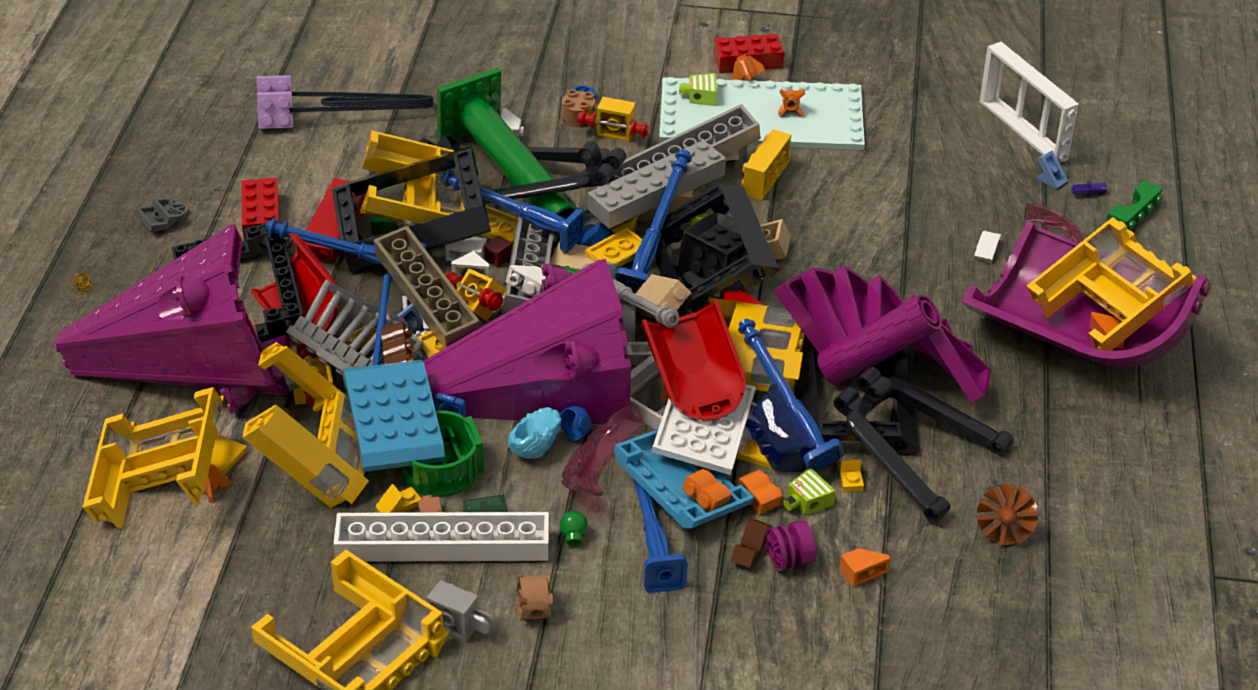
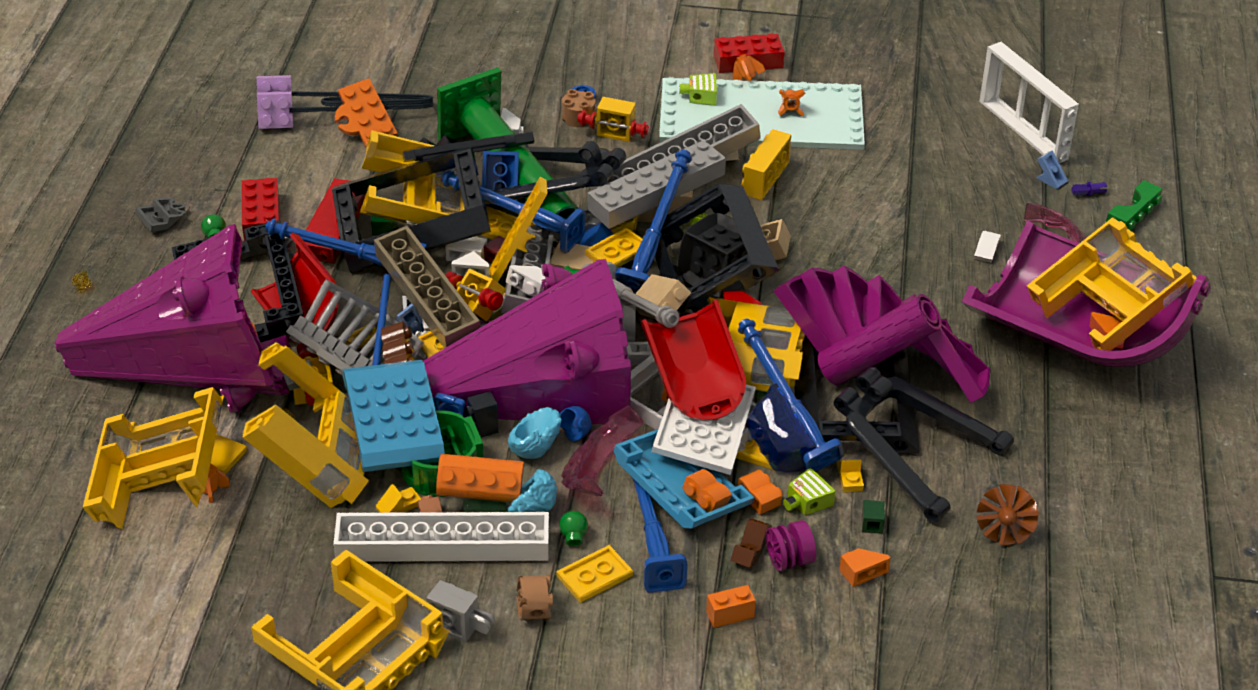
(212, 225): none -> green piece
(363, 111): none -> orange plate
(478, 146): none -> black piece
(479, 478): none -> orange container
(484, 413): none -> black brick
(499, 170): none -> blue slope
(518, 234): none -> yellow piece
(537, 494): none -> medium azure hair
(594, 573): none -> yellow tile
(730, 606): none -> orange brick
(873, 516): none -> dark green brick

